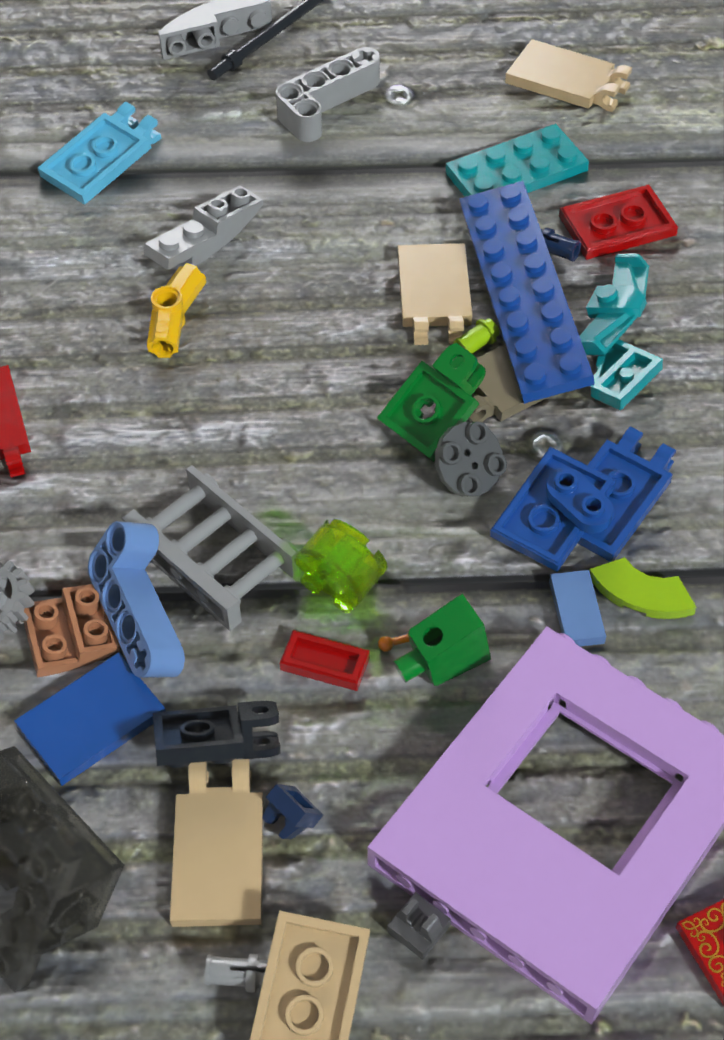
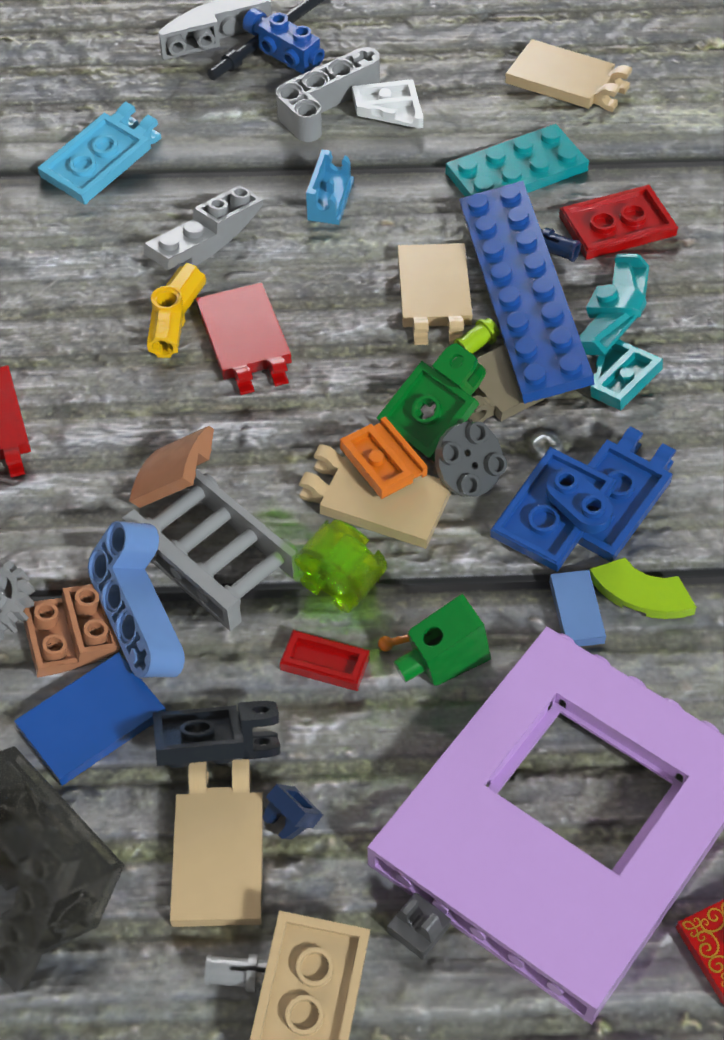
(171, 467): none -> nougat slope
(245, 335): none -> tile
(285, 40): none -> blue brick
(328, 189): none -> dark azure hinge
(383, 457): none -> orange plate
(389, 102): none -> white wing
(404, 515): none -> tan tile

